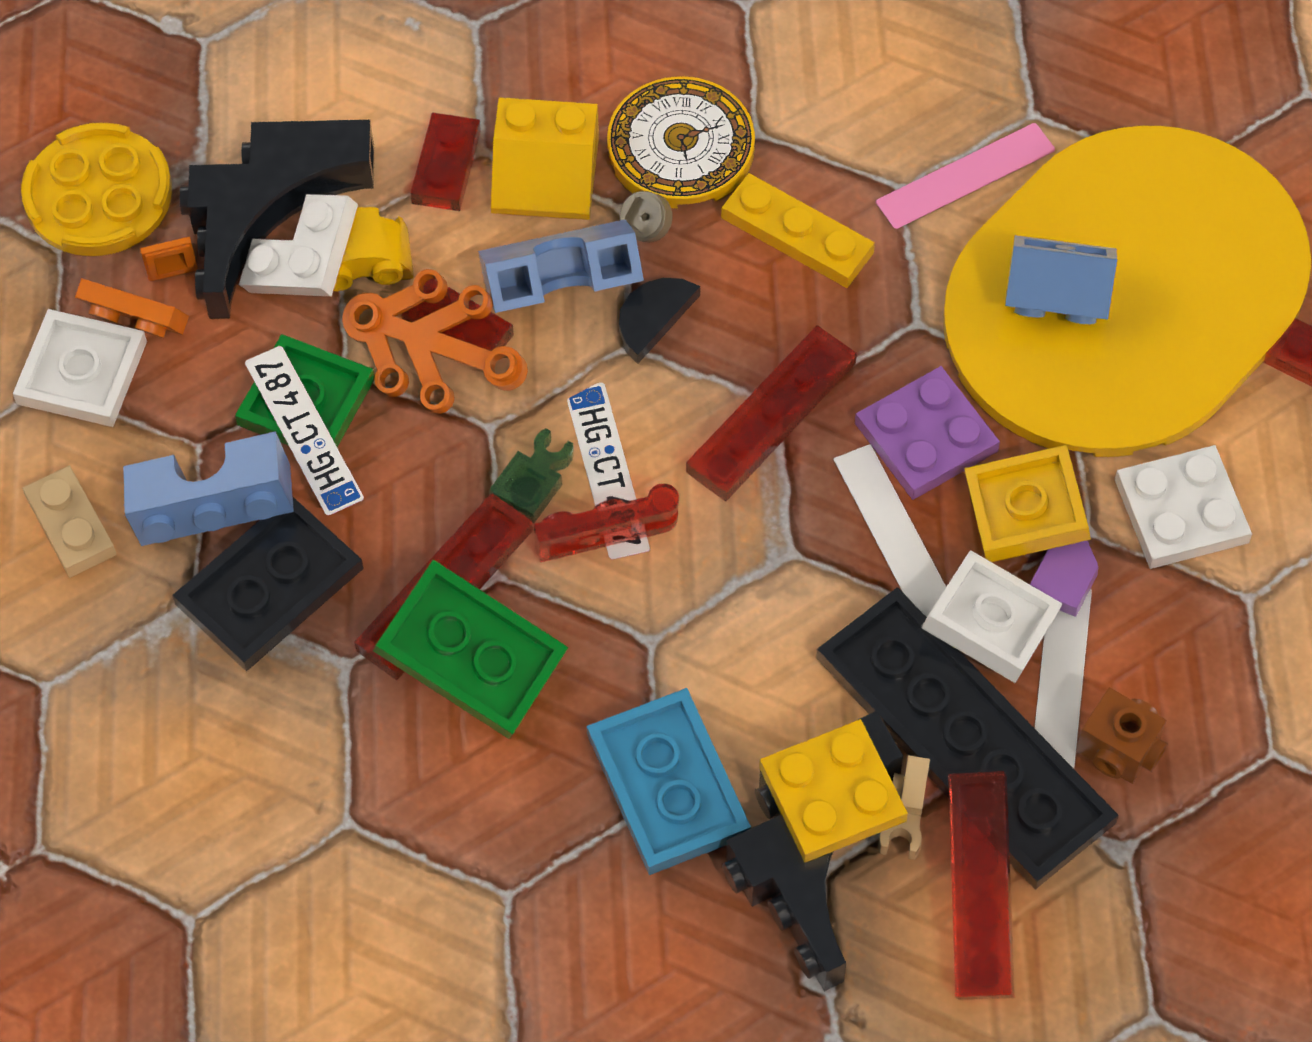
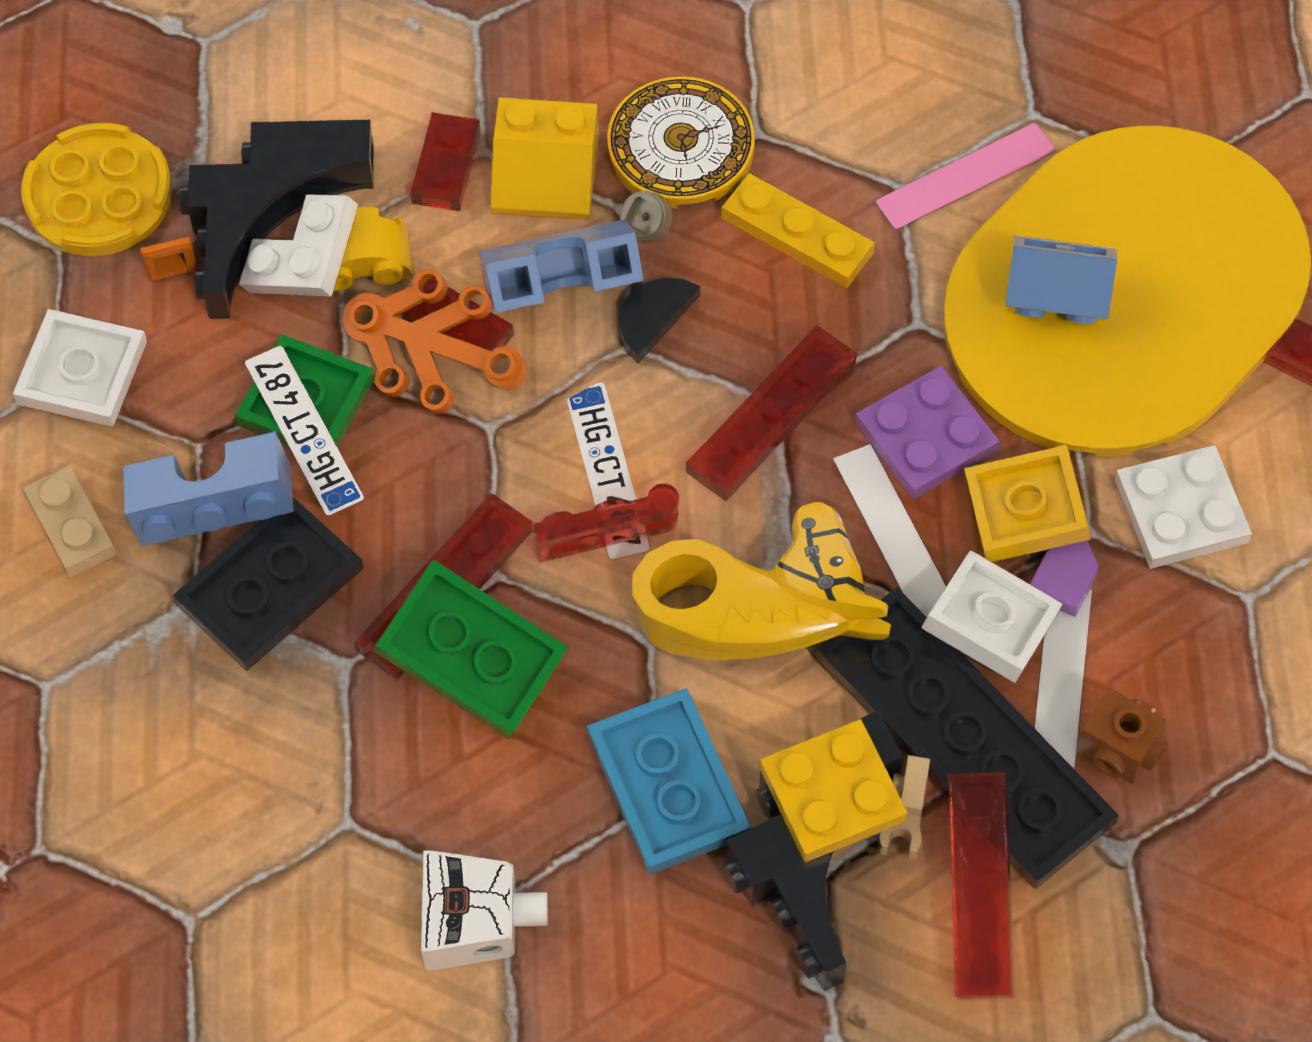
(150, 315): orange plate -> none
(472, 910): none -> torso
(533, 482): clear green plate -> none
(754, 611): none -> yellow animal

